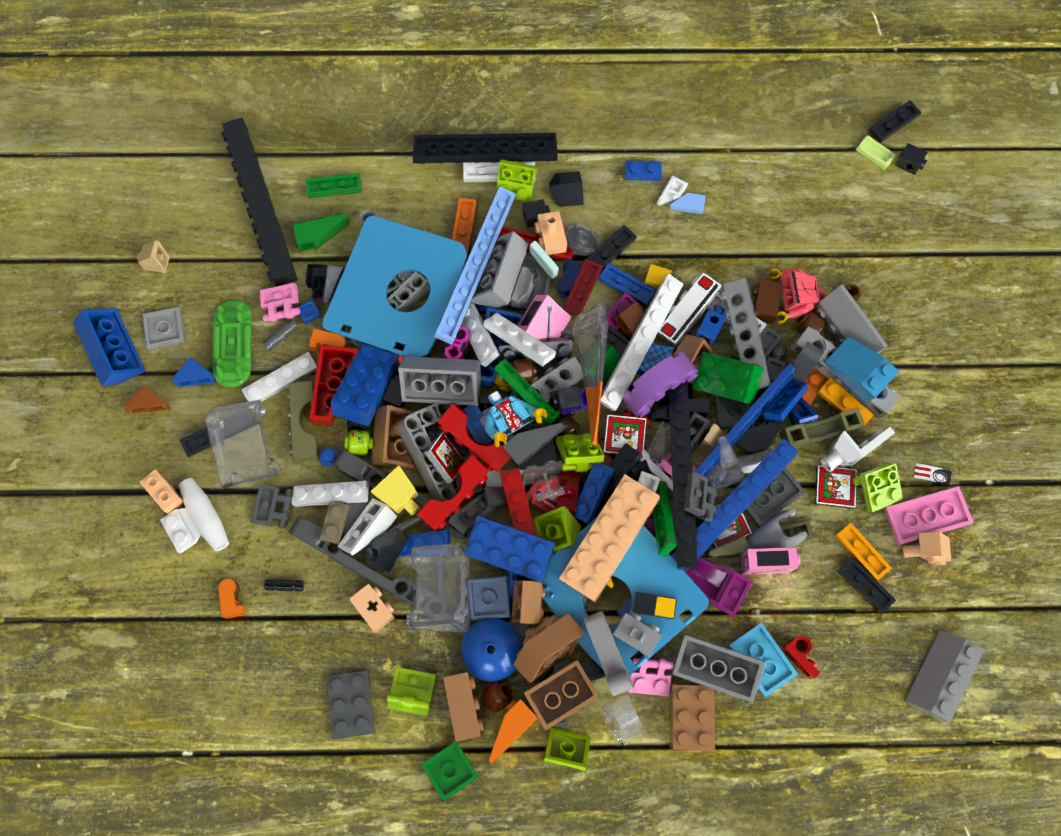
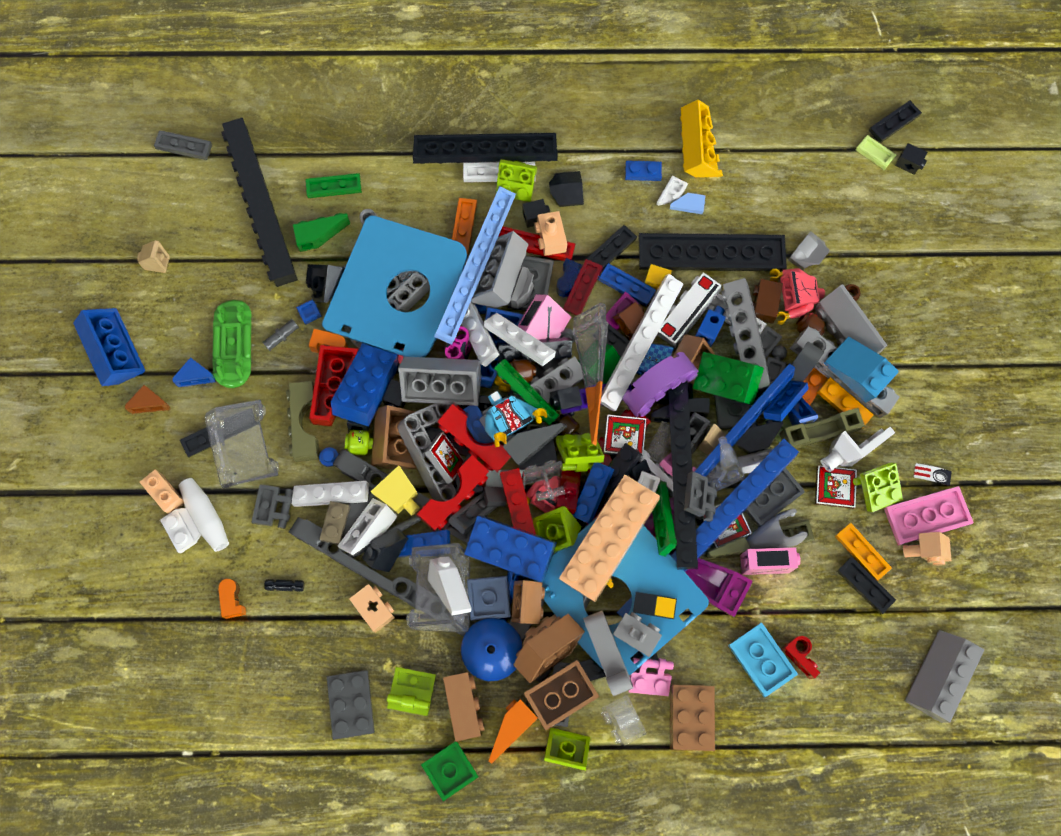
(163, 328): light grey tile -> none
(183, 145): none -> dark grey plate
(277, 297): bright pink plate -> none
(280, 378): white plate -> none
(448, 585): none -> white slope
(497, 696): reddish brown head -> none
(543, 260): light aqua tile -> none
(582, 239): clear tile -> none
(698, 141): none -> yellow wedge
(712, 251): none -> black plate
(719, 668): light grey slope -> none
(809, 252): none -> light grey slope

